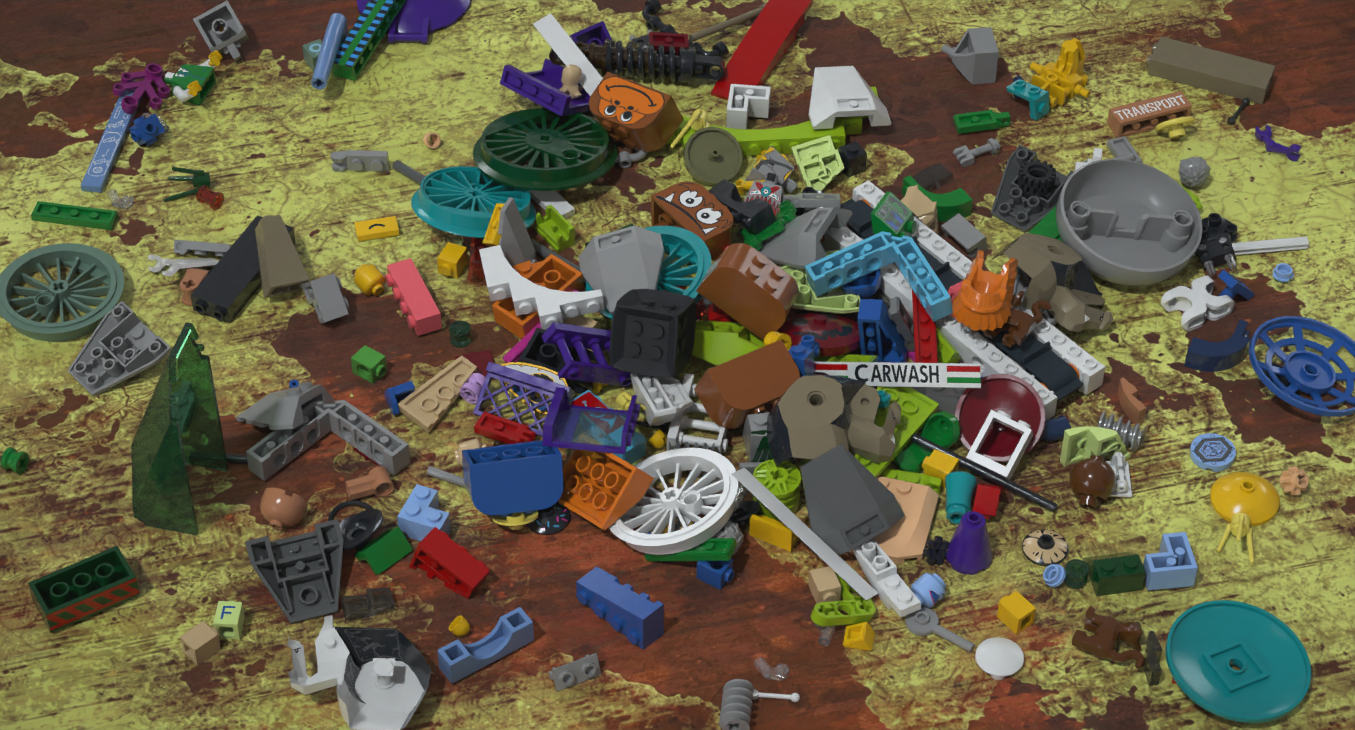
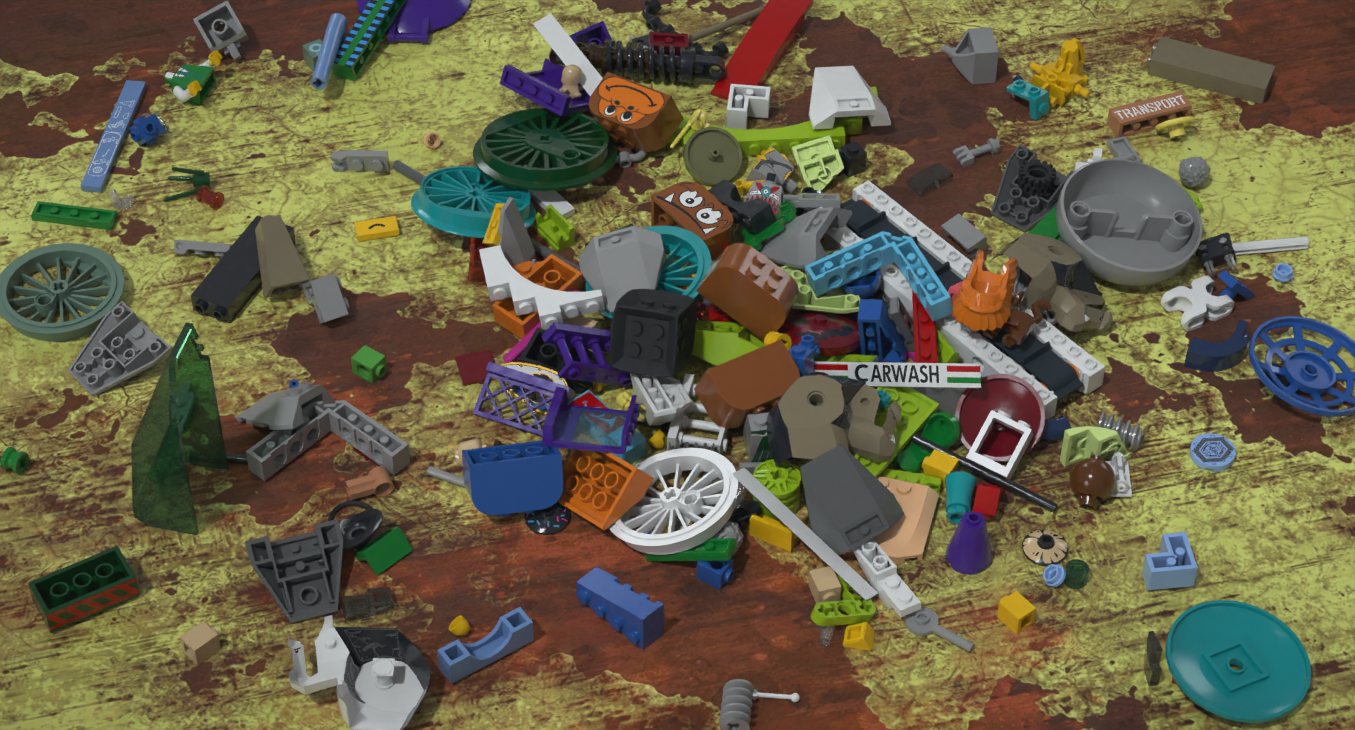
(151, 73): magenta plant -> none
(176, 264): white flag -> none
(190, 282): nougat piece -> none
(229, 619): yellowish green brick -> none
(282, 509): nougat cylinder -> none
(369, 279): yellow head -> none
(397, 394): blue tile -> none
(413, 297): coral brick -> none
(422, 514): light blue brick -> none
(435, 397): tan wing -> none
(449, 563): red wedge -> none
(452, 260): yellow brick -> none
(460, 334): clear green wheel -> none
(471, 390): lavender wheel -> none
(503, 429): red hinge -> none
(516, 520): light yellow dish -> none
(575, 672): light grey hinge -> none
(772, 673): clear arm -> none
(892, 217): green slope -> none
(922, 207): tan slope -> none
(929, 589): light blue head -> none
(935, 550): black plant -> none
(947, 204): green arch -> none
(980, 121): green hinge -> none
(999, 657): white dish -> none
(1107, 634): reddish brown animal -> none
(1115, 573): dark green slope -> none
(1130, 404): nougat slope -> none
(1216, 225): black dish -> none
(1231, 120): pearl dark grey hinge -> none
(1239, 527): light yellow plant -> none
(1245, 494): yellow dish -> none
(1272, 146): dark purple piece -> none
(1294, 480): light nougat gear -> none

